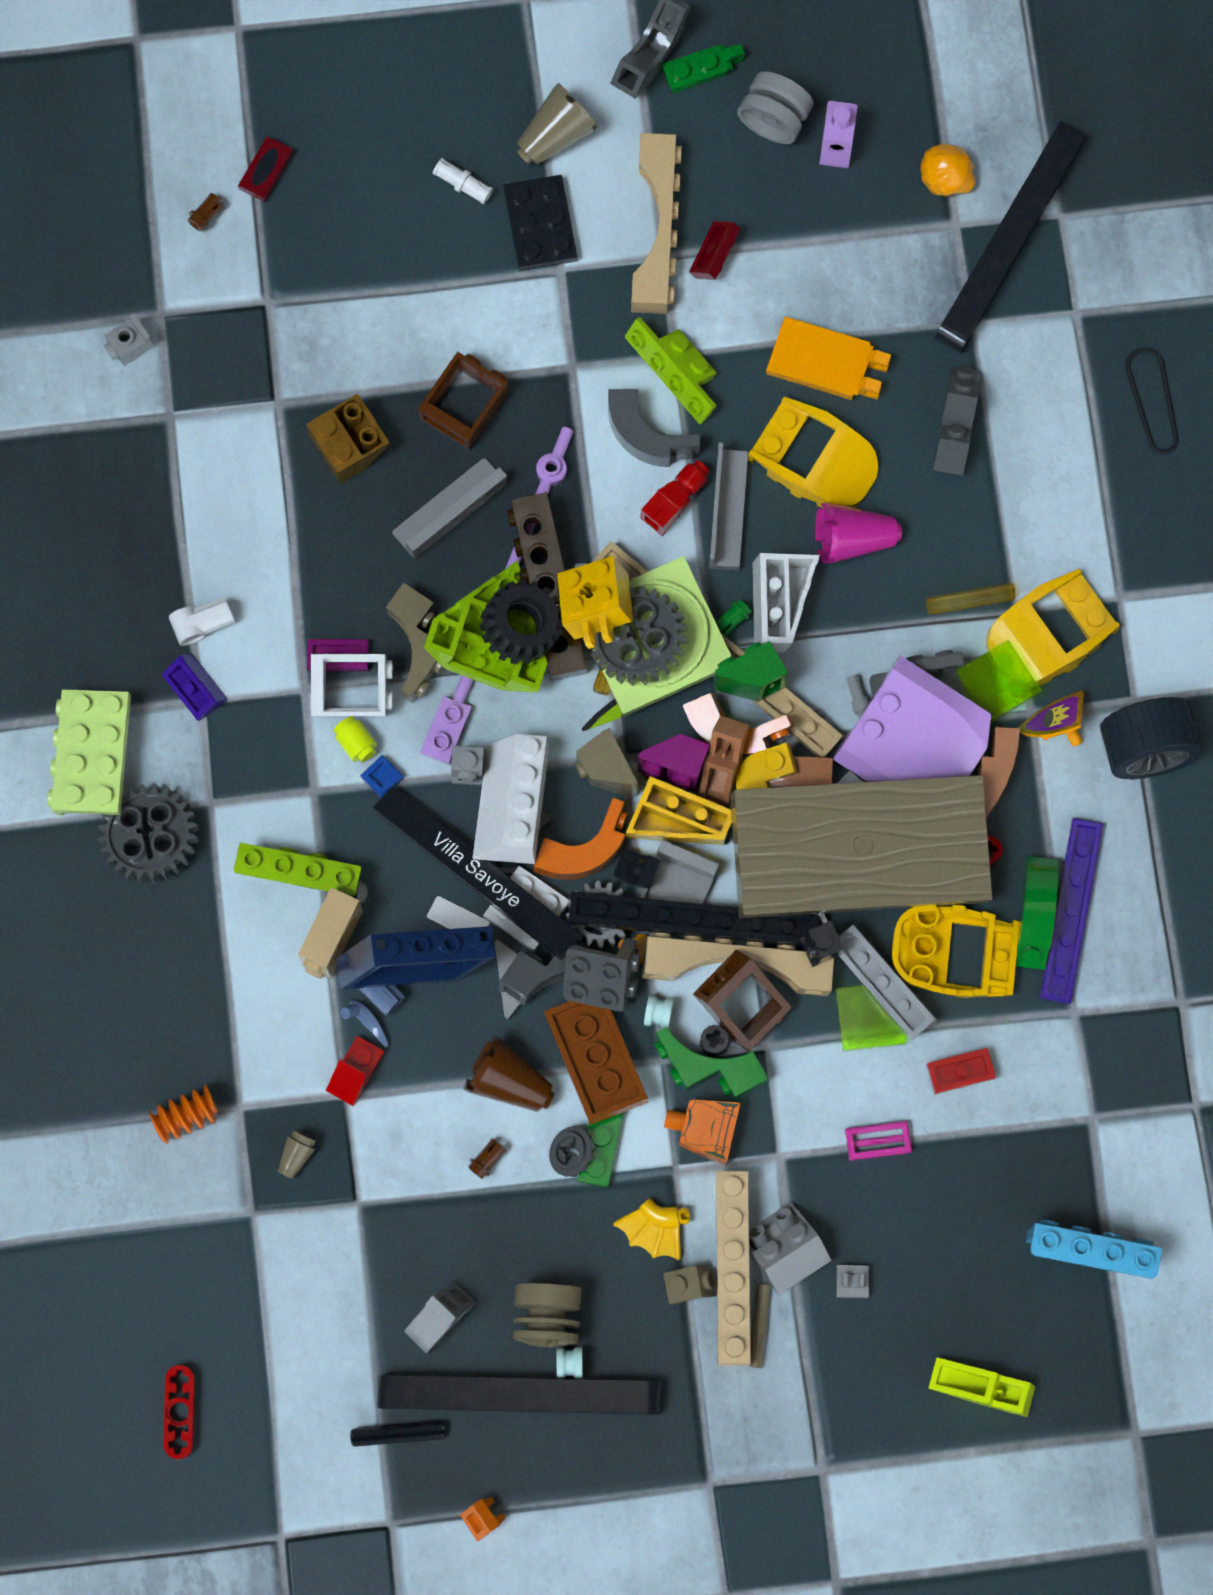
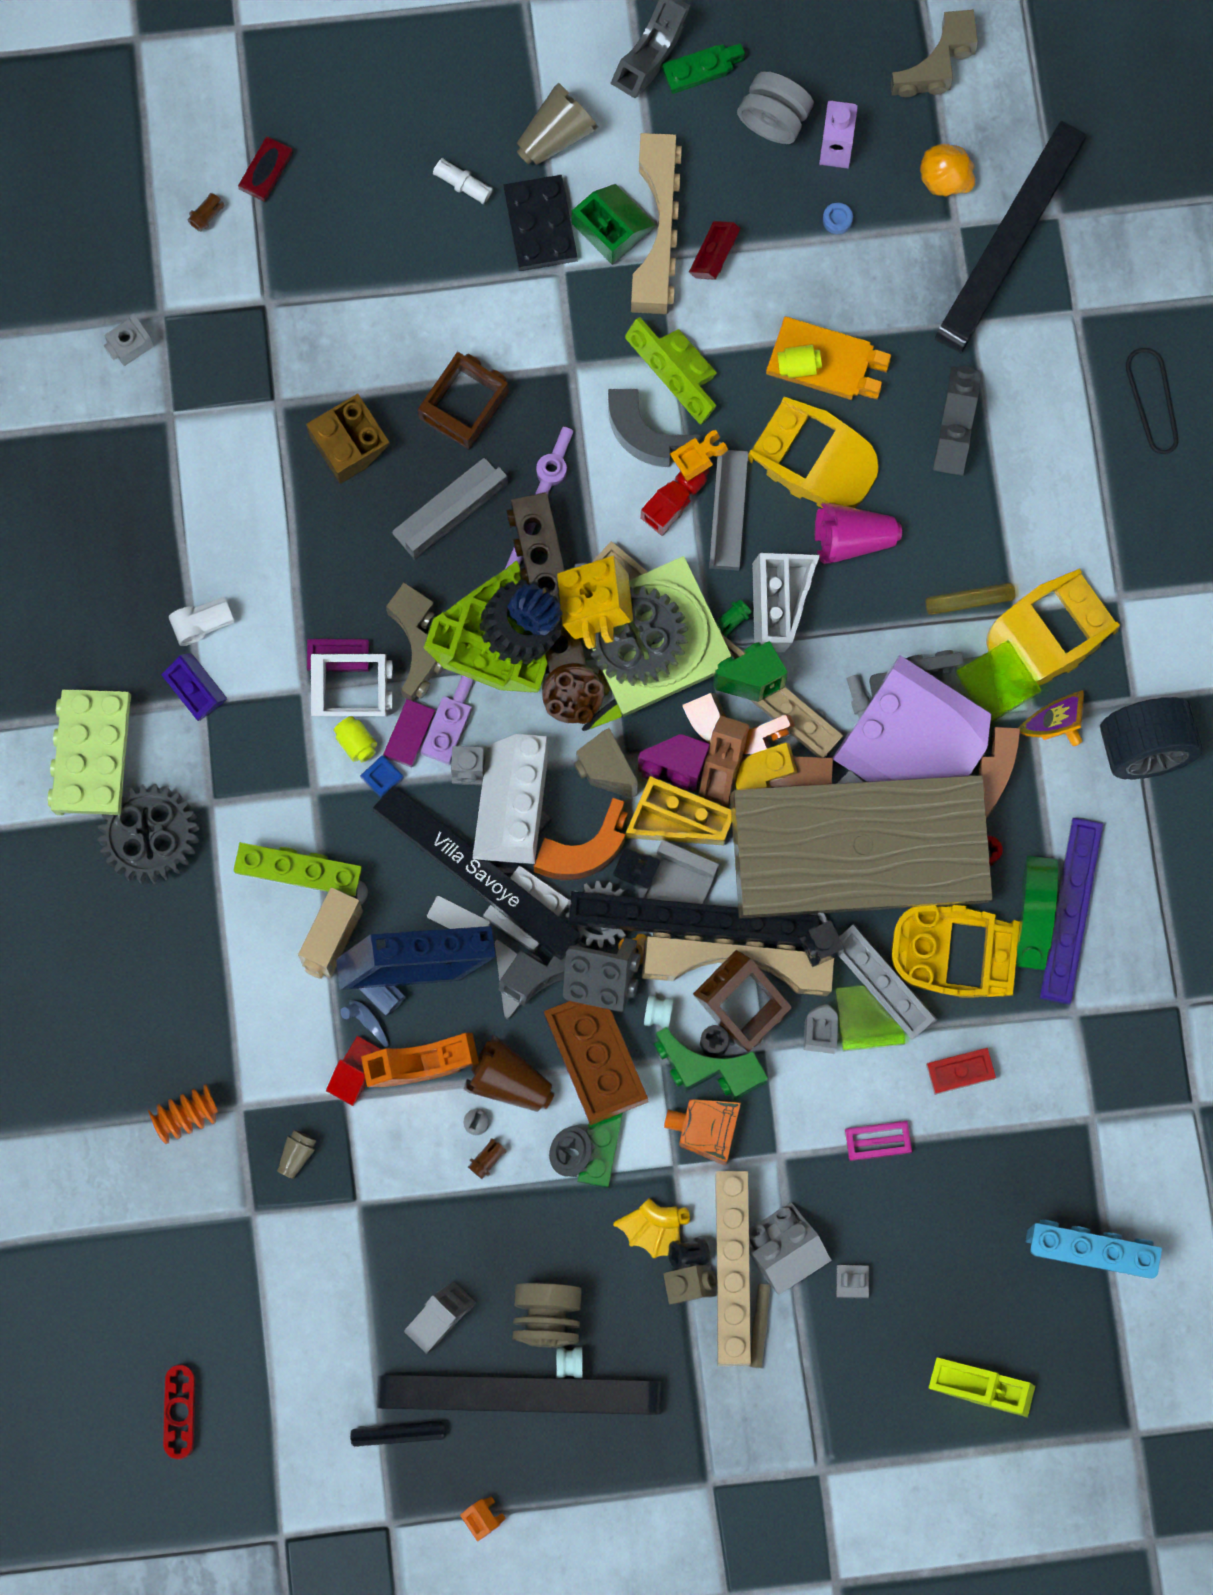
(409, 733): none -> magenta tile
(419, 1063): none -> orange arch
(482, 1123): none -> light grey hinge
(535, 609): none -> dark blue gear
(572, 693): none -> reddish brown tile
(611, 222): none -> green slope
(688, 1253): none -> black bush
(694, 457): none -> light orange plate
(799, 361): none -> neon yellow brick
(821, 1030): none -> light grey plate
(837, 218): none -> medium blue tile
(935, 72): none -> dark tan arch

